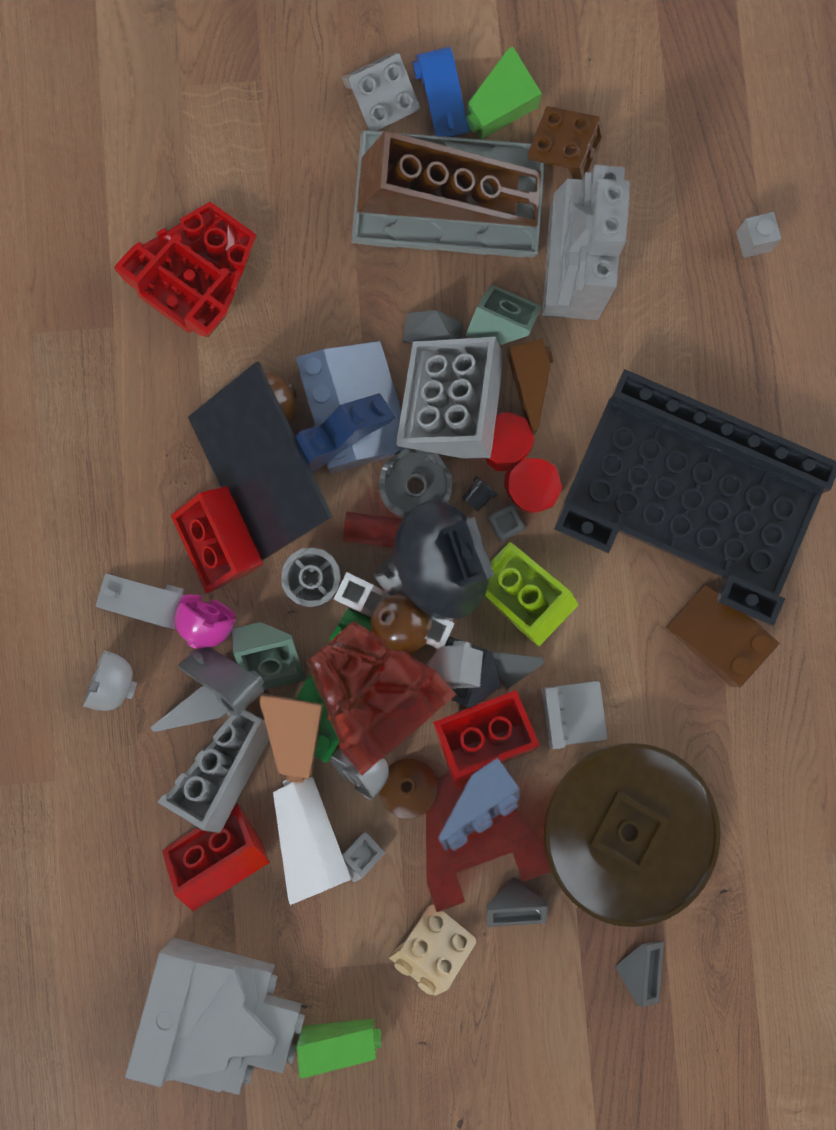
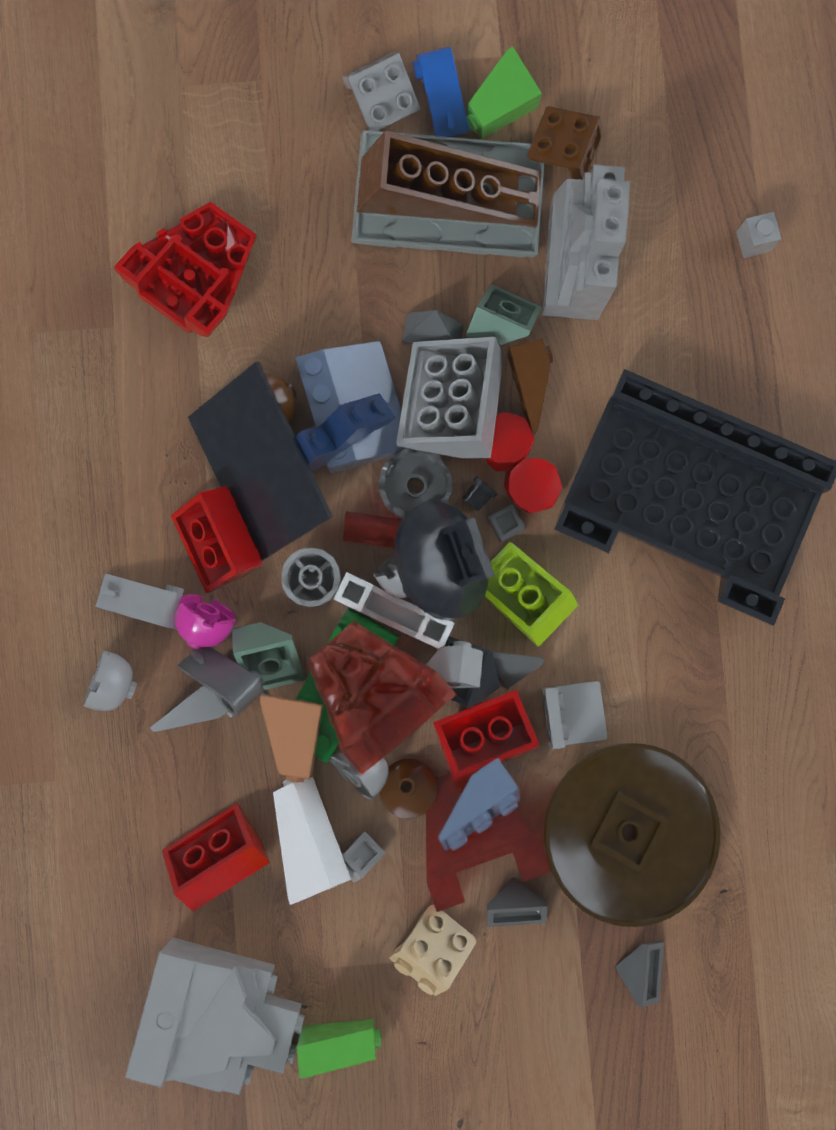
(219, 773): light grey wedge -> none
(401, 623): reddish brown cylinder -> none
(722, 637): reddish brown slope -> none

